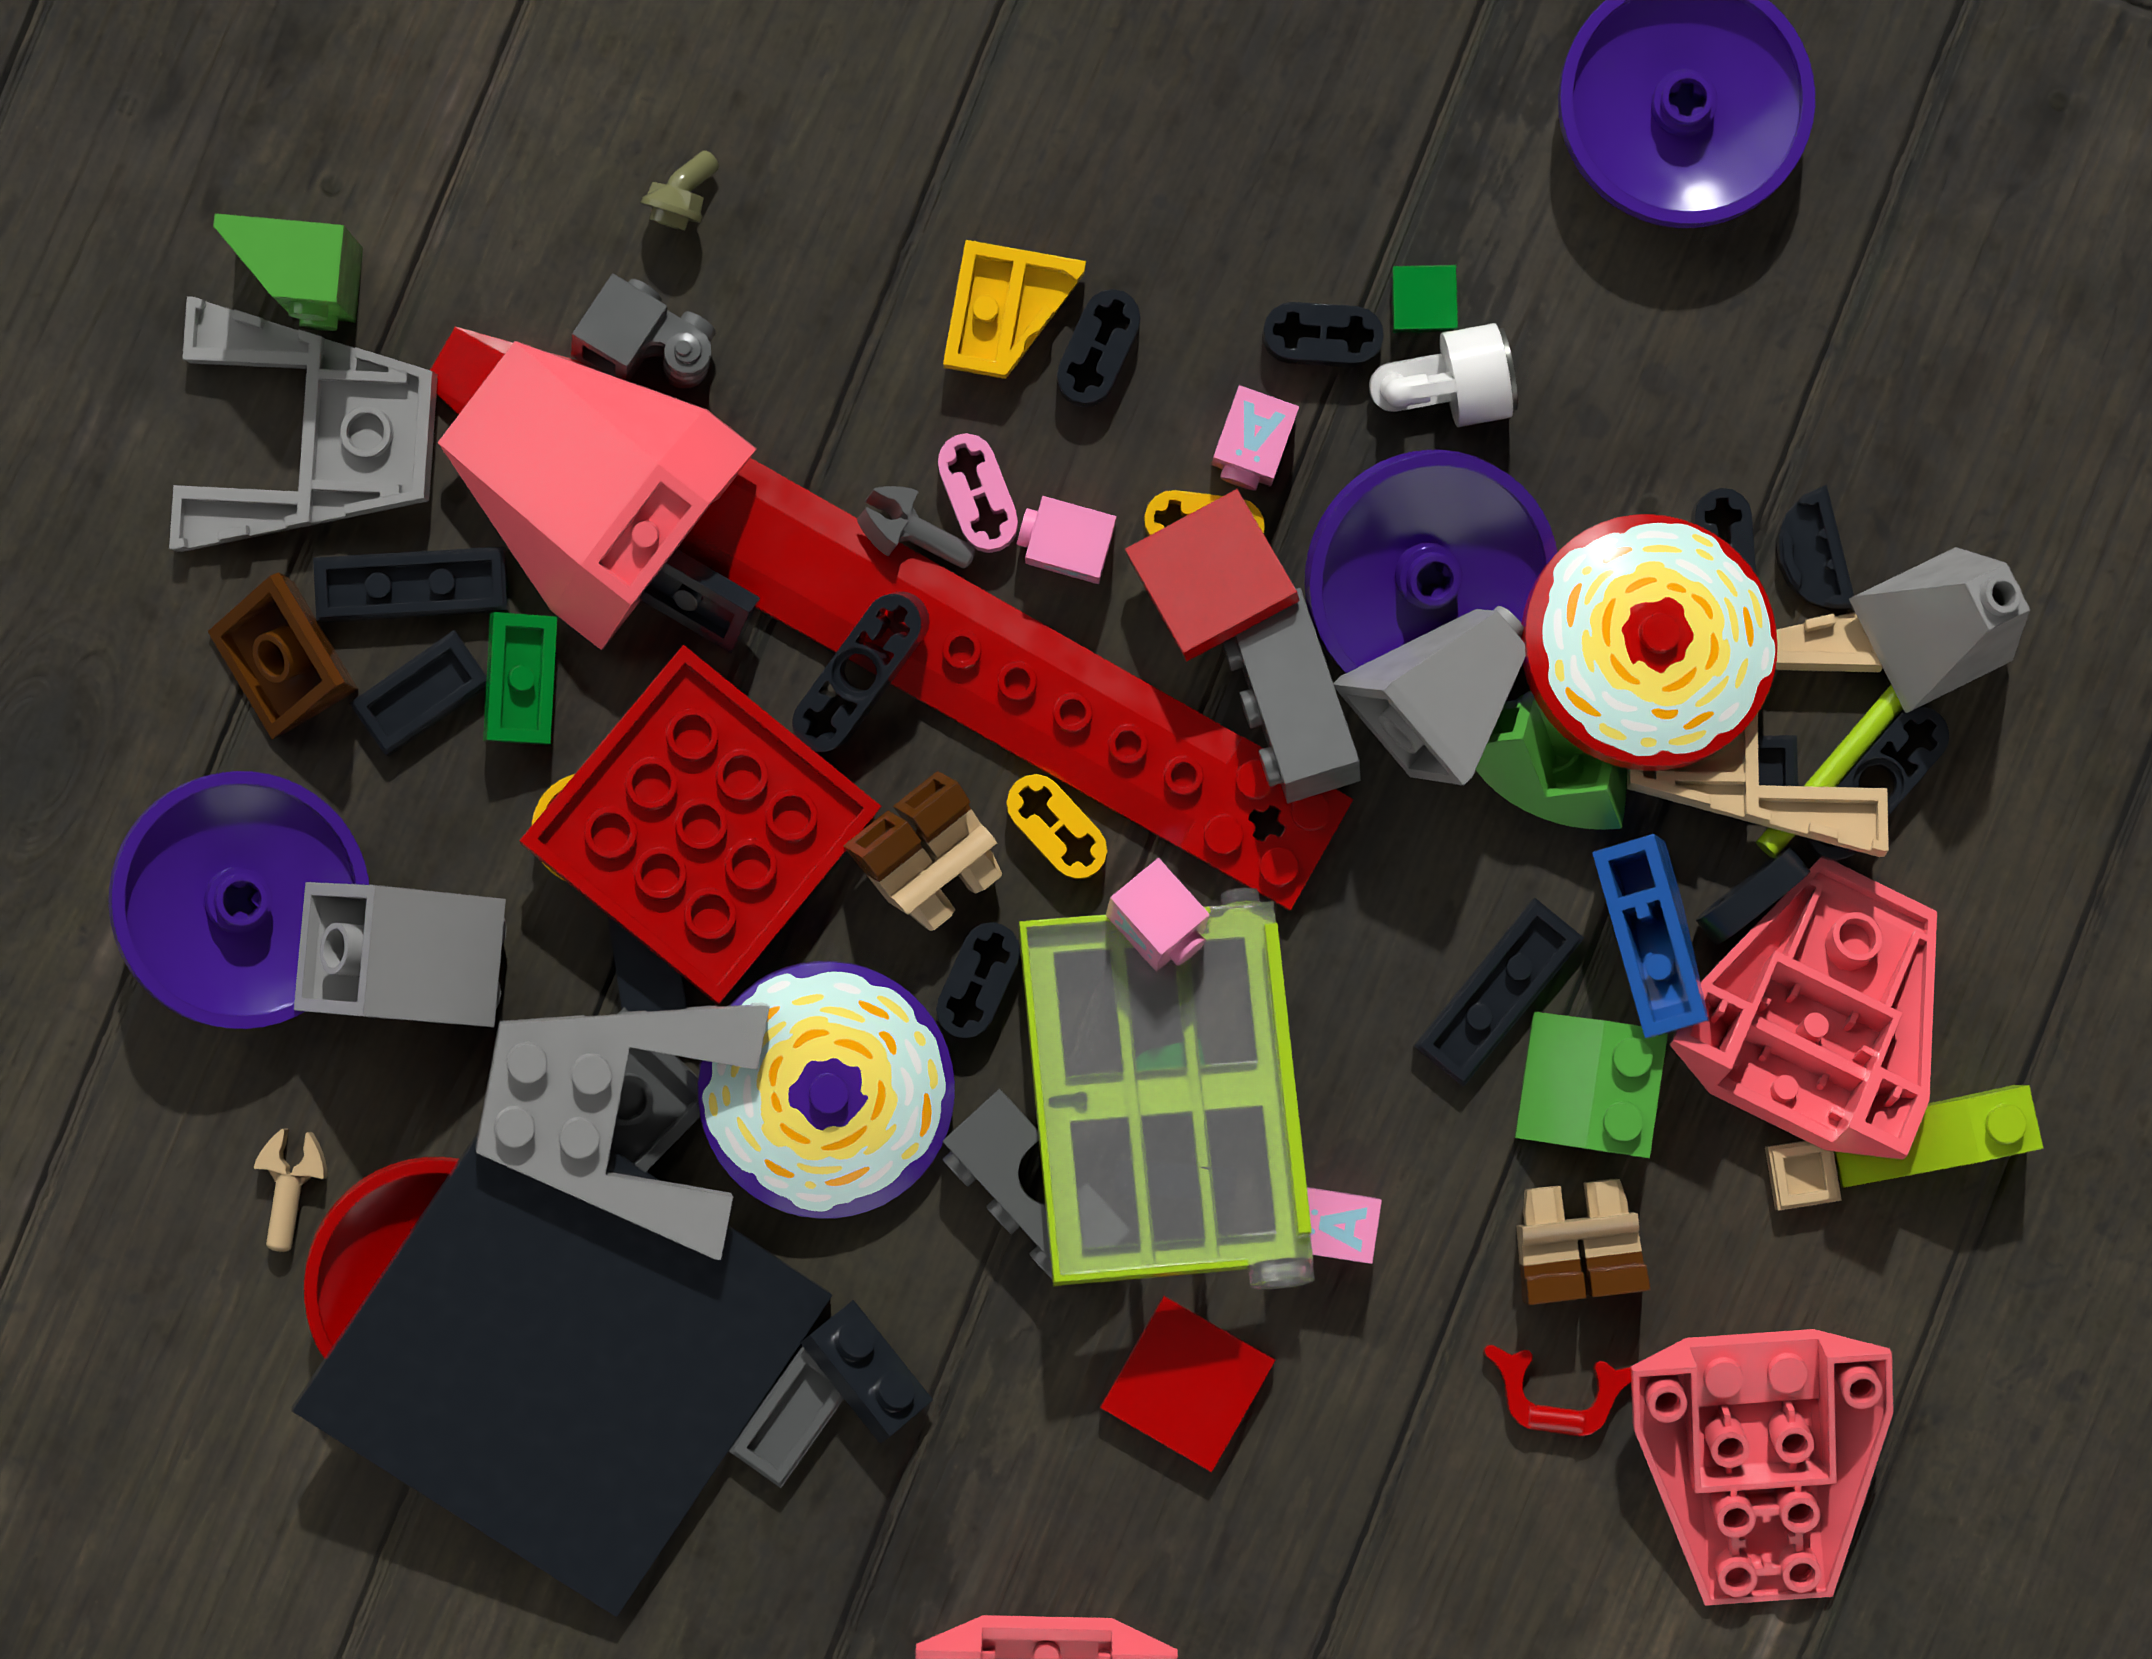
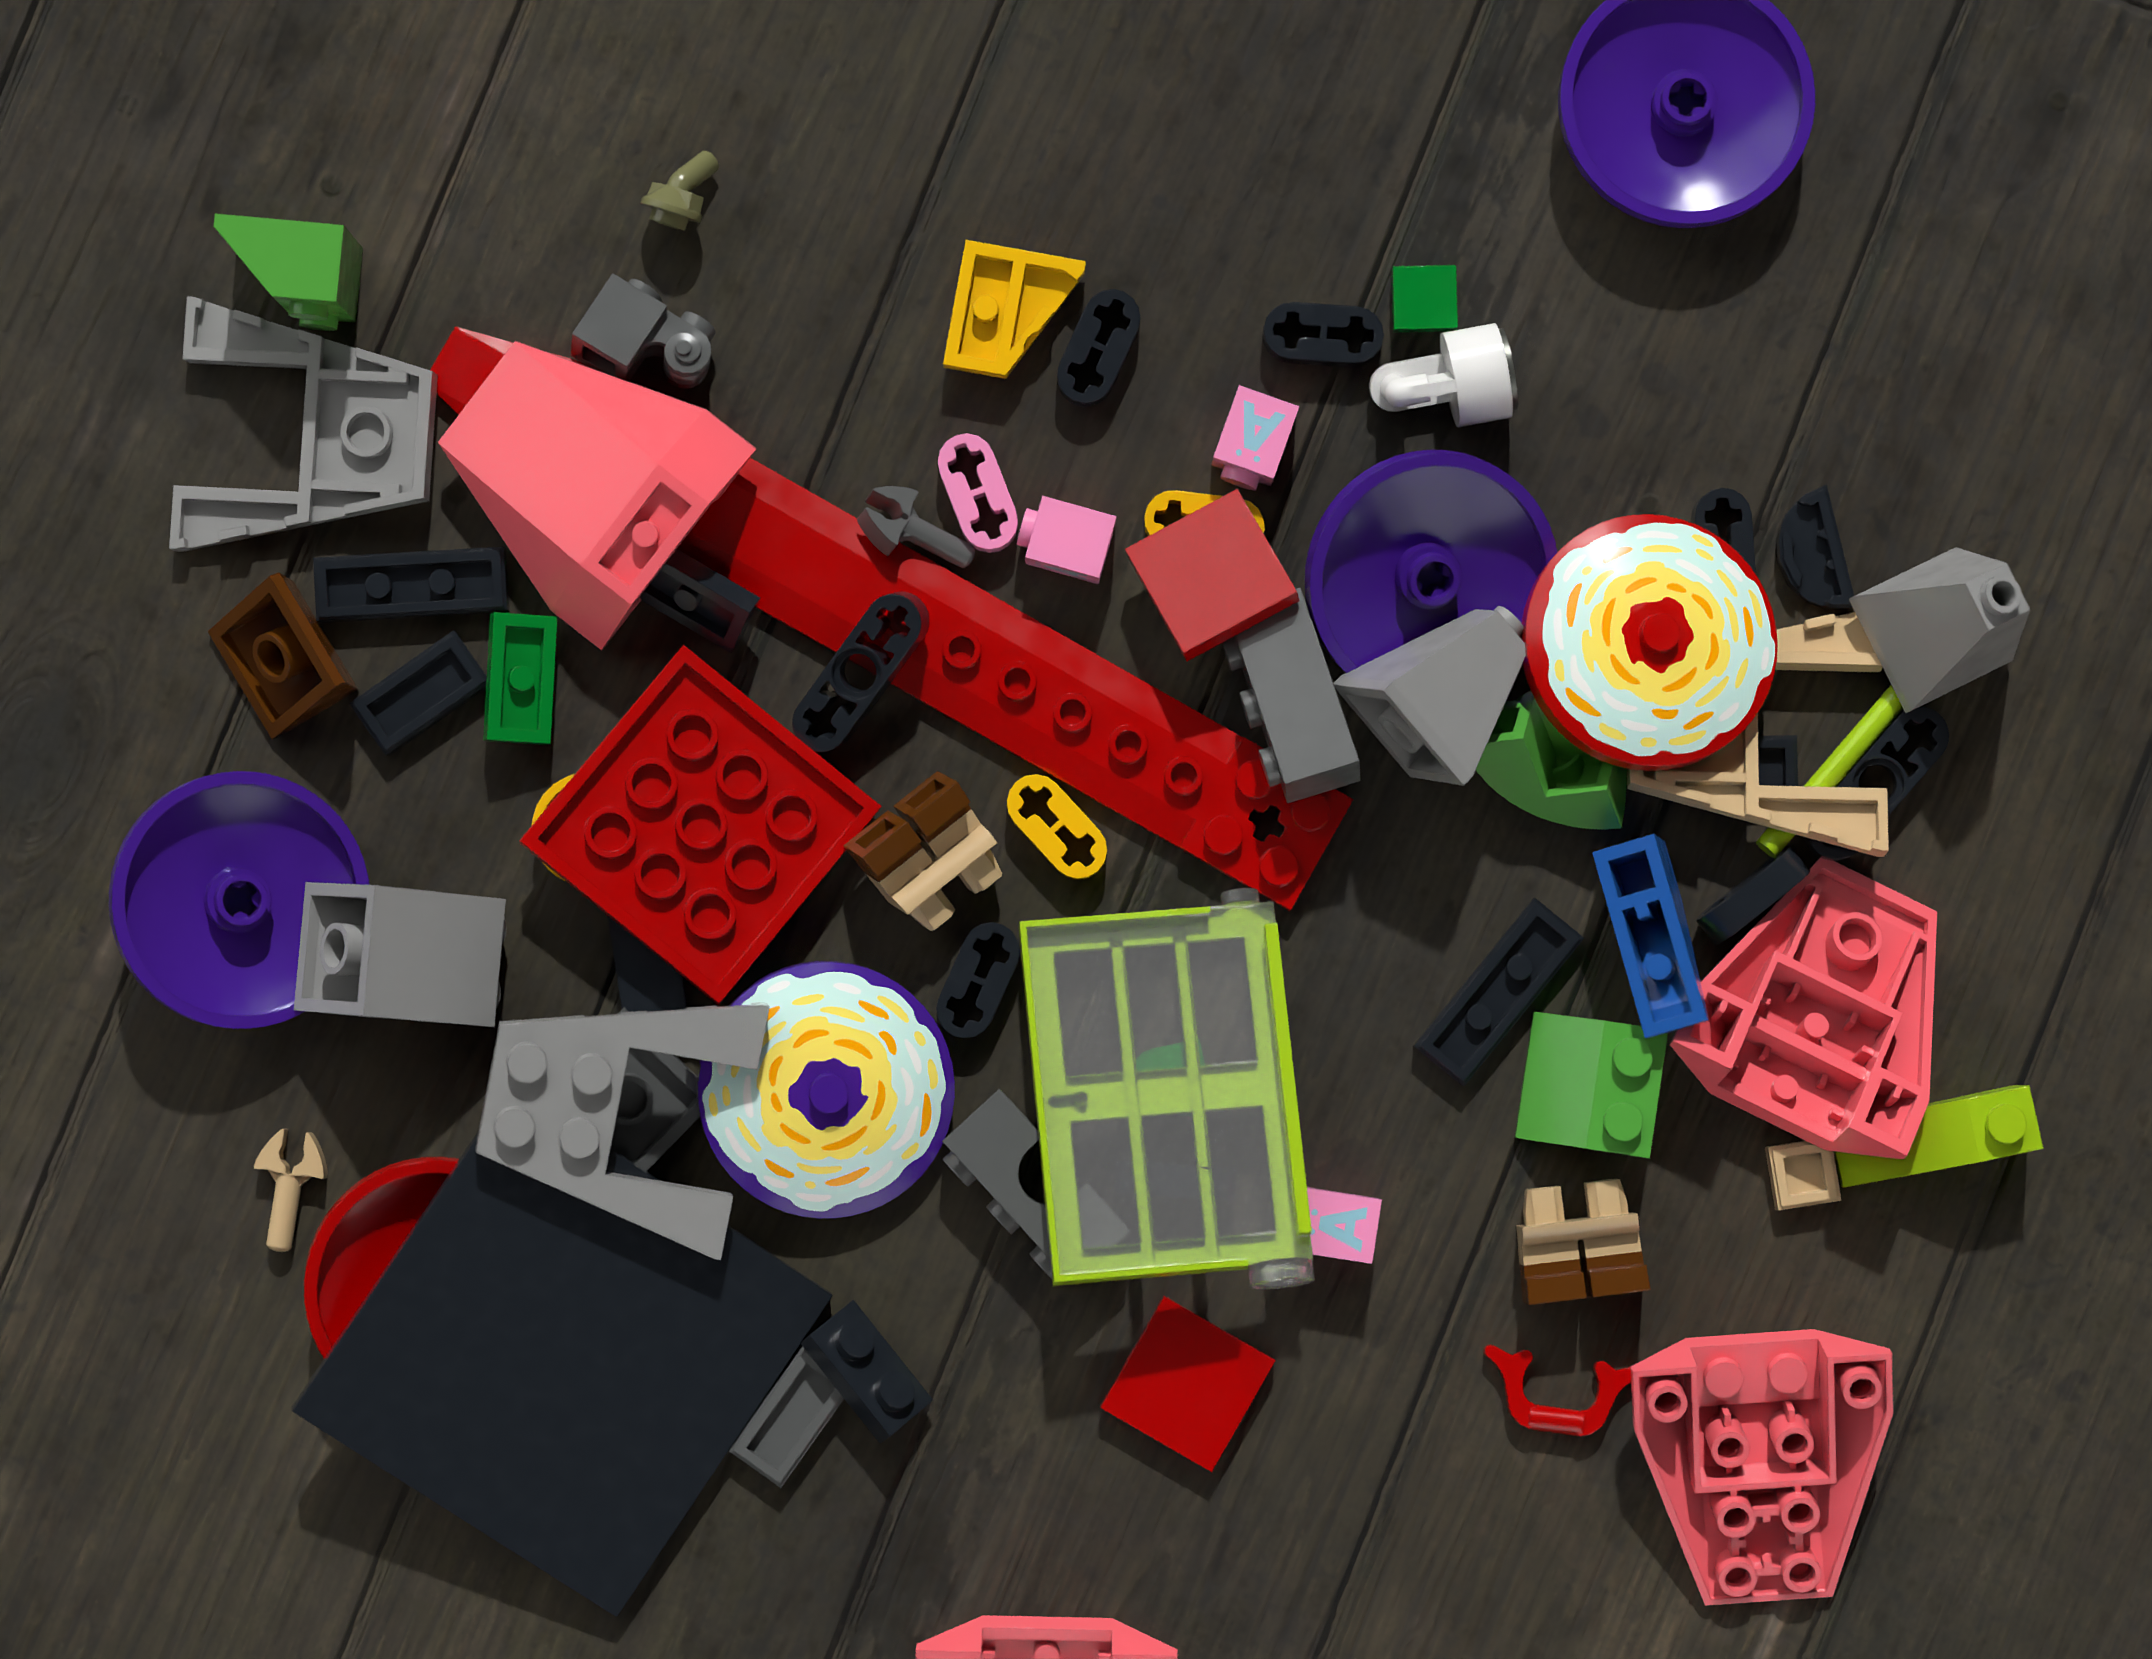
(1159, 916): bright pink brick -> none

